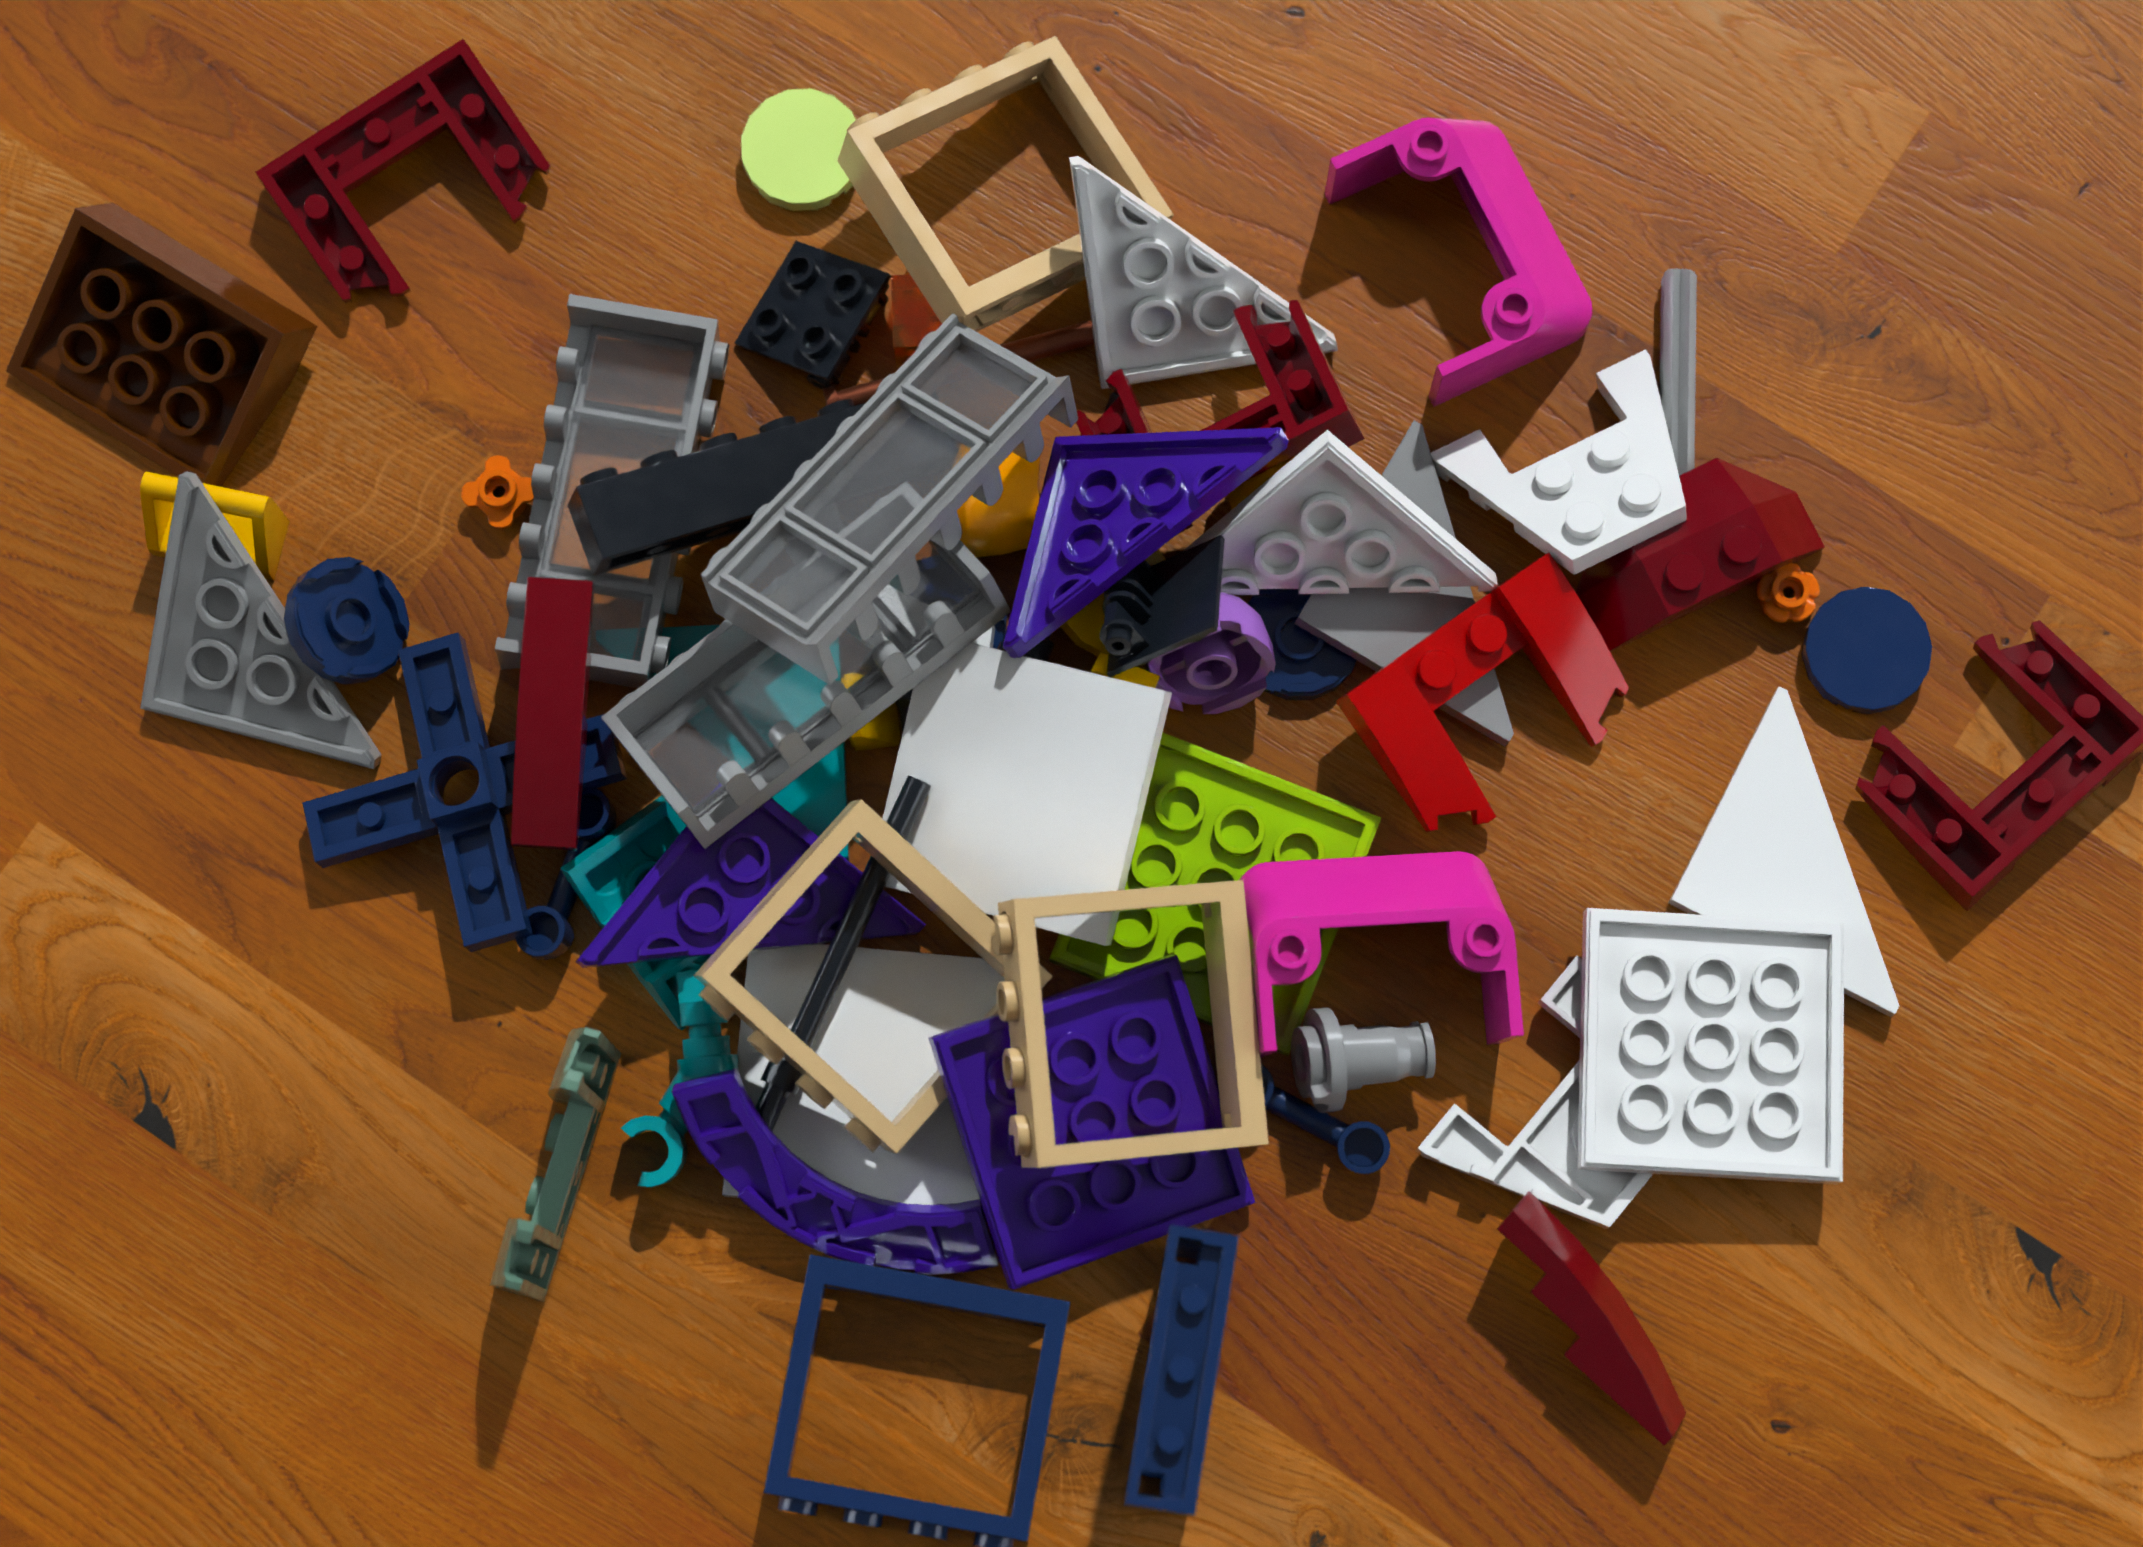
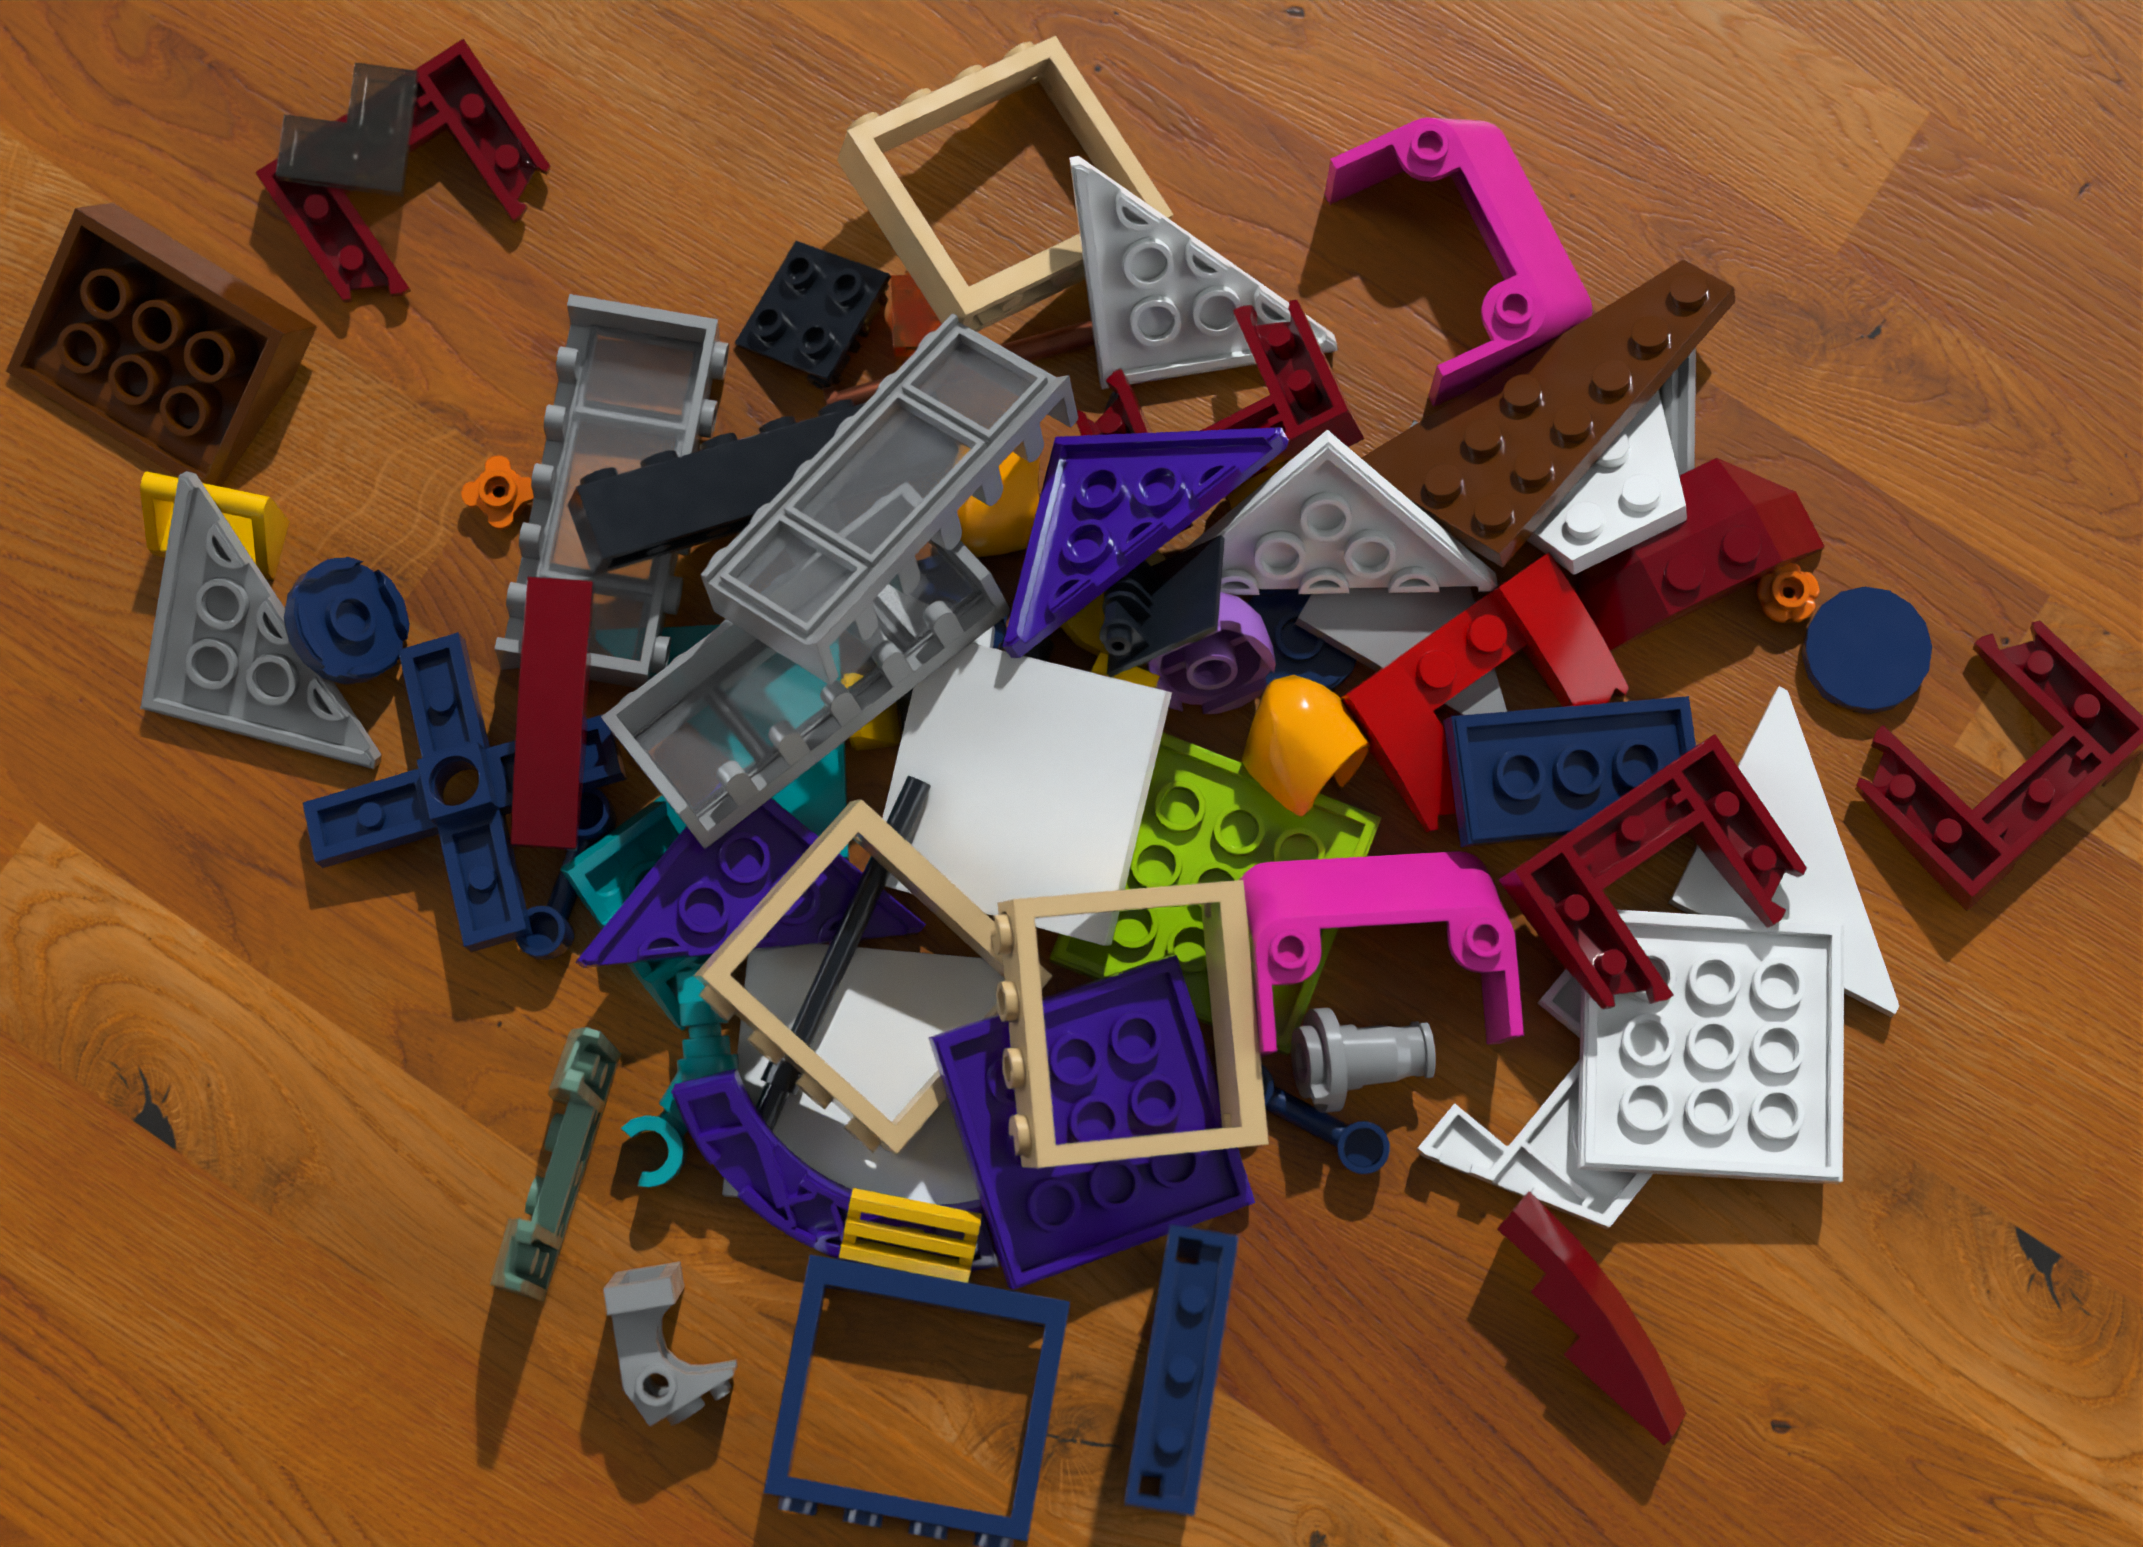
(368, 149): none -> clear smoke tile
(637, 1306): none -> light grey tile
(795, 147): yellowish green tile -> none
(907, 1259): none -> yellow tile
(1302, 741): none -> light orange piece
(1527, 435): none -> reddish brown wing
(1557, 766): none -> dark blue tile
(1693, 794): none -> dark red wedge

